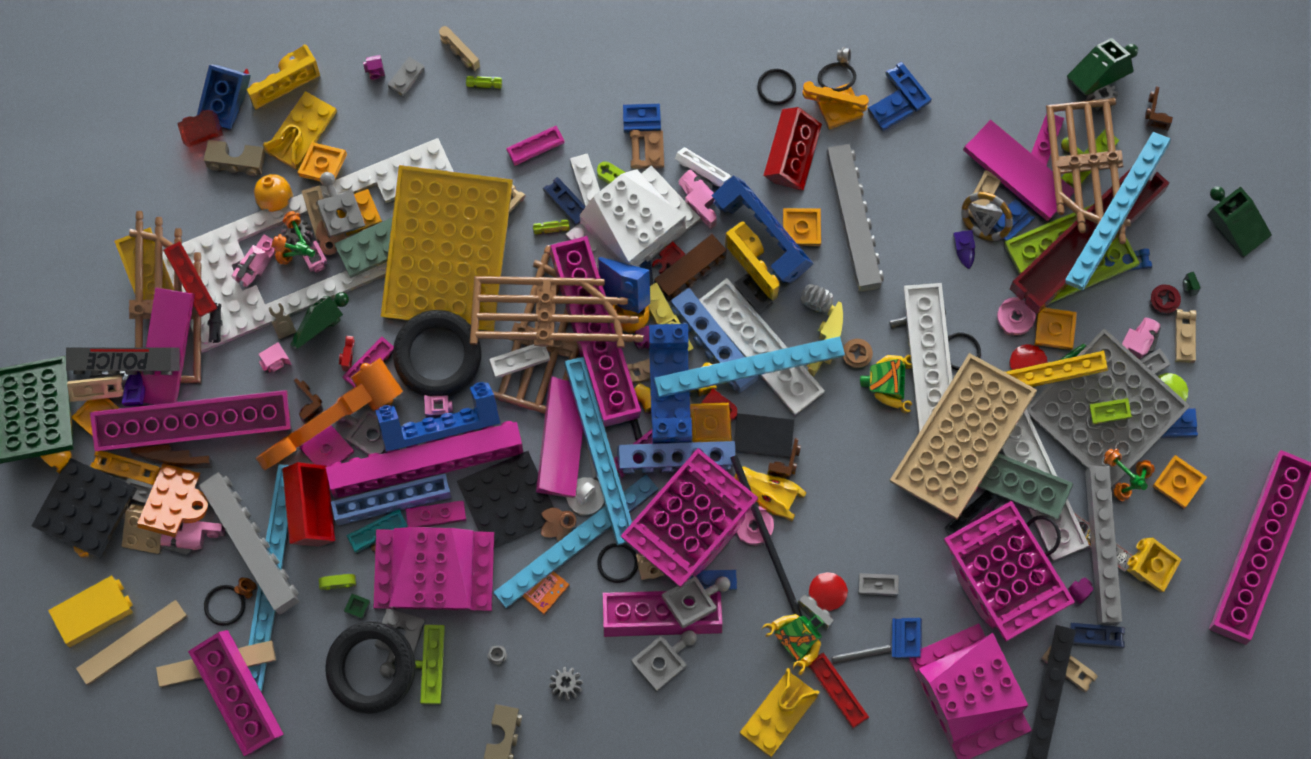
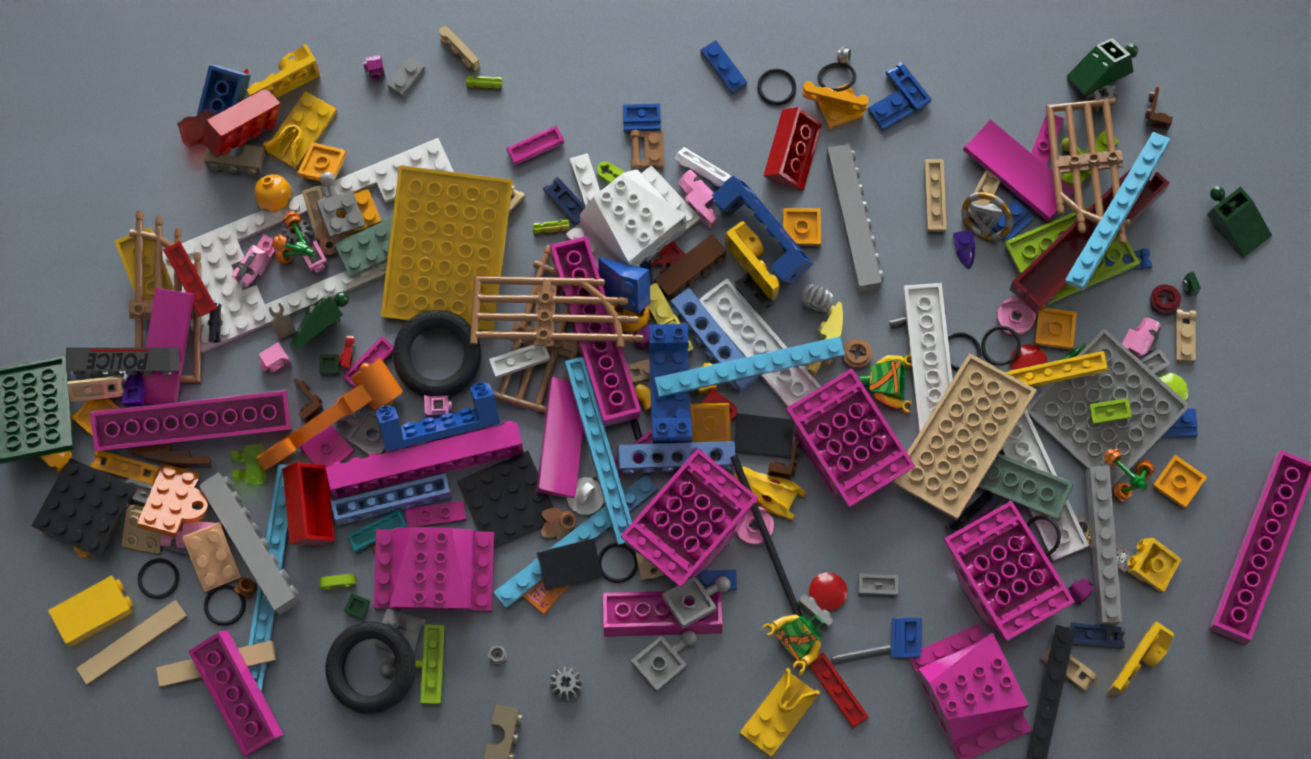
(151, 562): none -> black tyre
(211, 557): none -> light nougat plate
(241, 123): none -> red piece
(254, 473): none -> clear neon green plate
(329, 364): none -> dark green plate
(569, 564): none -> black tile
(723, 67): none -> blue plate
(848, 439): none -> dark pink wedge
(935, 195): none -> tan plate
(1001, 328): none -> black tyre
(1145, 651): none -> yellow plate

